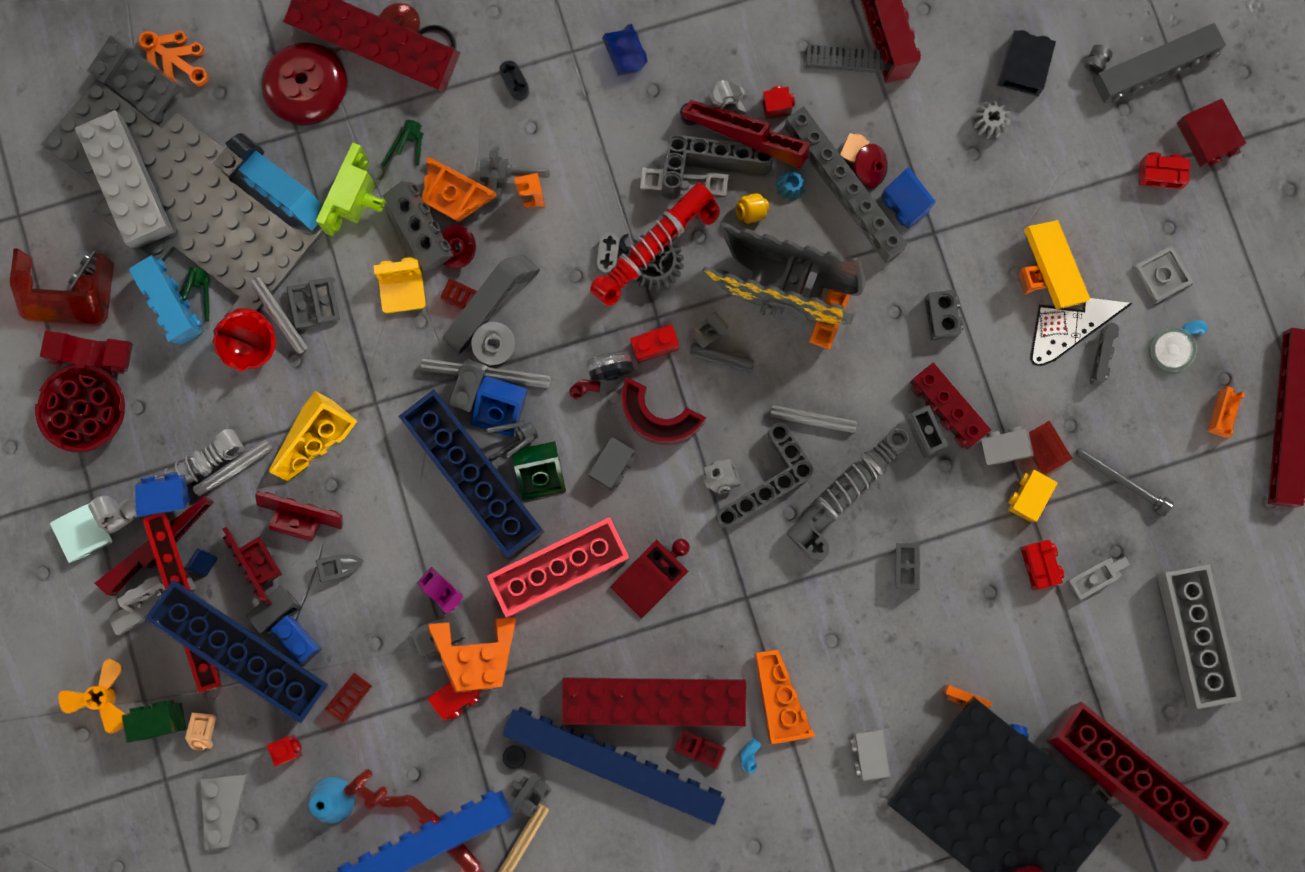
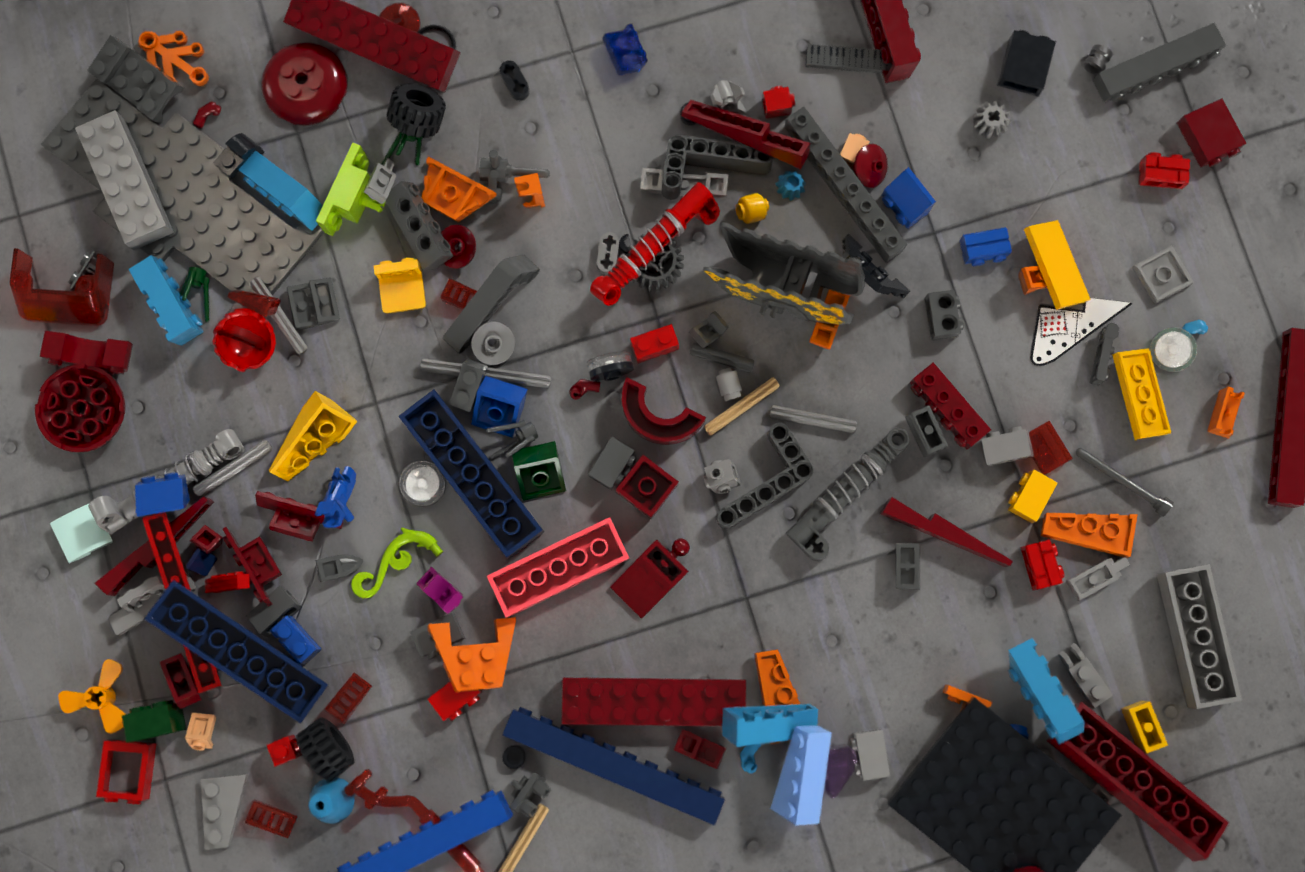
(146, 770): none -> red window
(180, 681): none -> dark red brick
(204, 112): none -> dark red arm
(206, 539): none -> dark red slope
(227, 582): none -> red piece
(259, 303): none -> clear red slope
(267, 826): none -> clear red slope
(325, 749): none -> black tyre
(336, 497): none -> blue piece
(381, 181): none -> light grey hinge
(408, 536): none -> lime plant
(416, 110): none -> black tyre
(422, 483): none -> clear piece
(647, 487): none -> dark red brick
(729, 384): none -> light grey brick
(741, 406): none -> tan axle
(765, 723): none -> dark azure wedge
(803, 776): none -> light blue wedge
(839, 768): none -> clear purple slope
(874, 276): none -> black wing
(943, 530): none -> dark red slope
(985, 246): none -> blue brick
(1044, 692): none -> dark azure wedge
(1086, 677): none -> light grey hinge
(1098, 532): none -> orange wing
(1141, 393): none -> yellow tile
(1144, 726): none -> yellow brick

